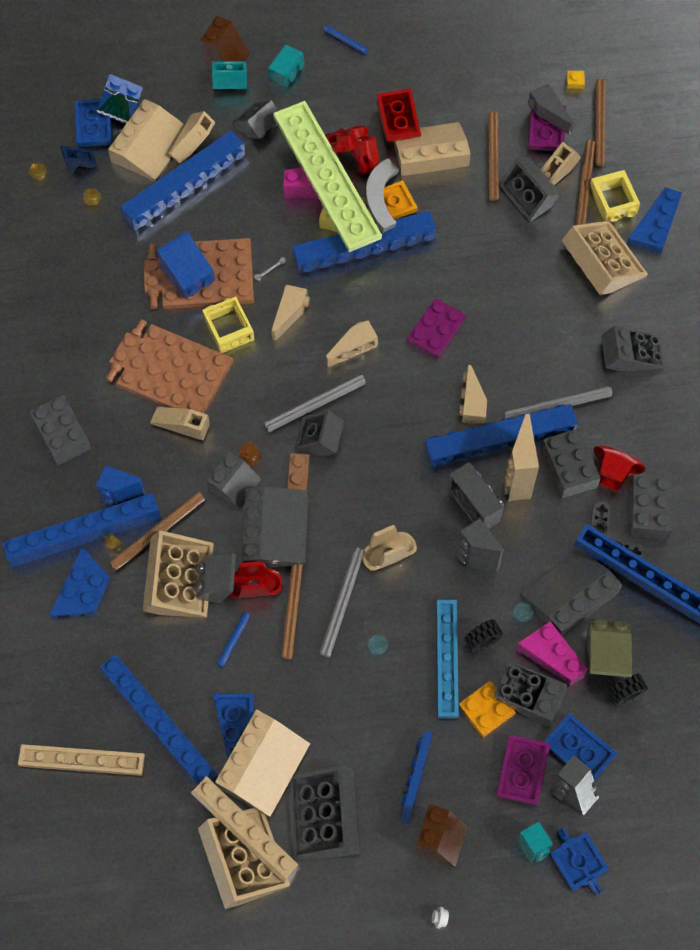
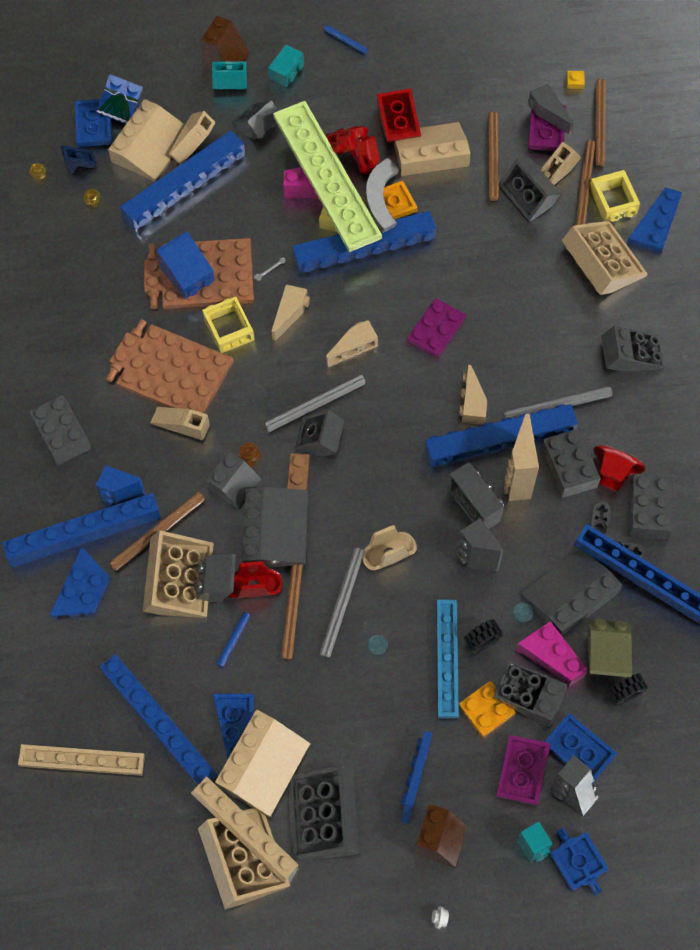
(112, 541): clear yellow plate -> none

